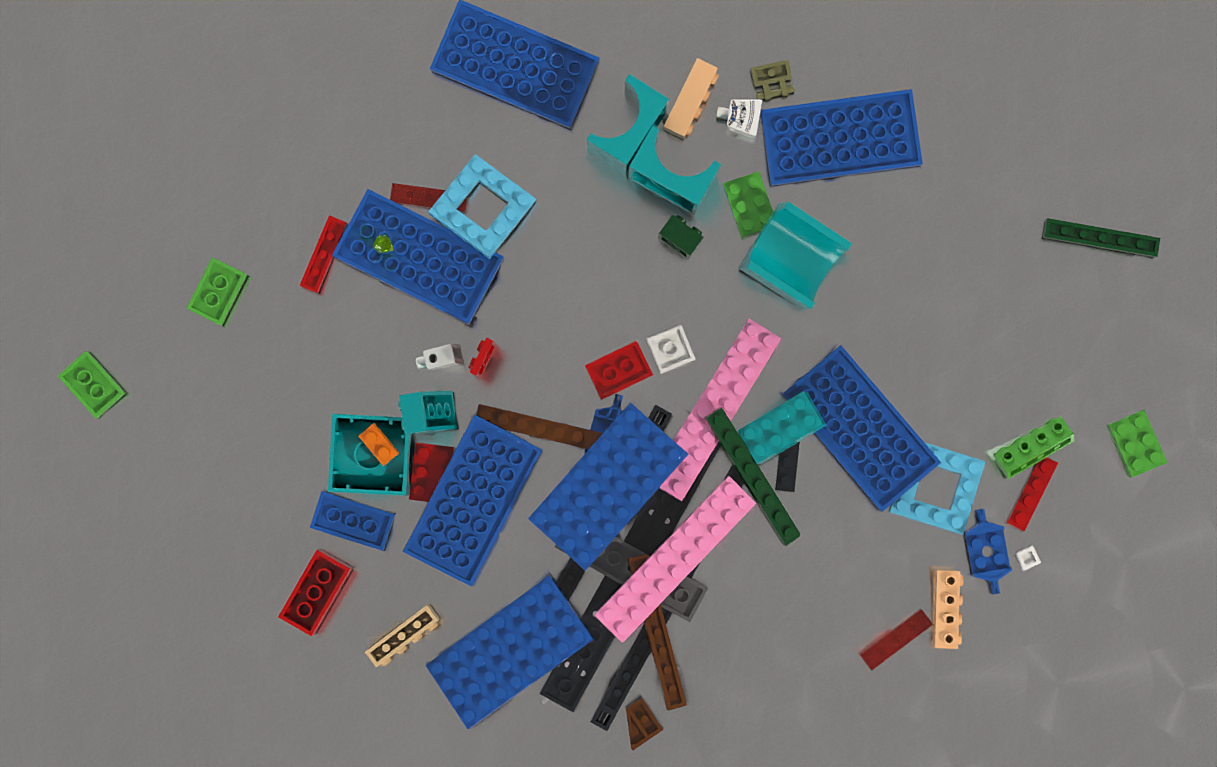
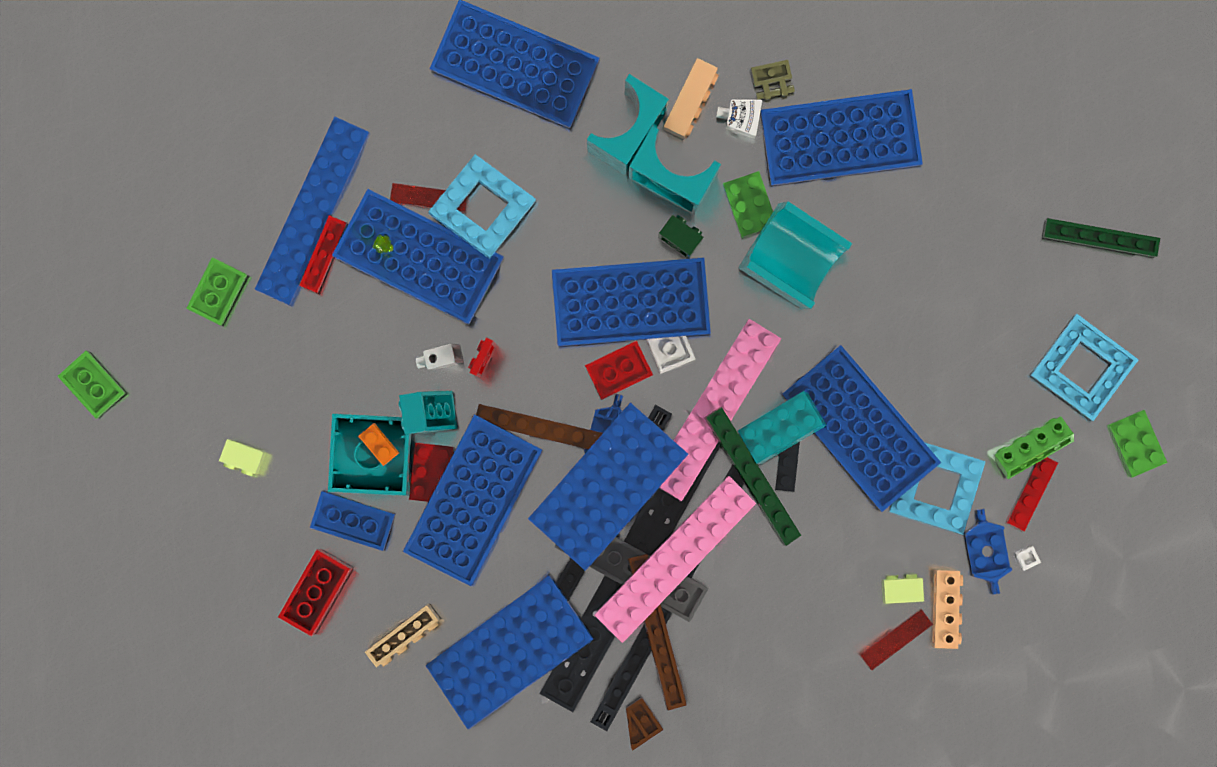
(242, 457): none -> yellowish green brick
(311, 210): none -> blue plate
(631, 301): none -> blue plate
(902, 589): none -> yellowish green brick
(1086, 403): none -> medium azure plate

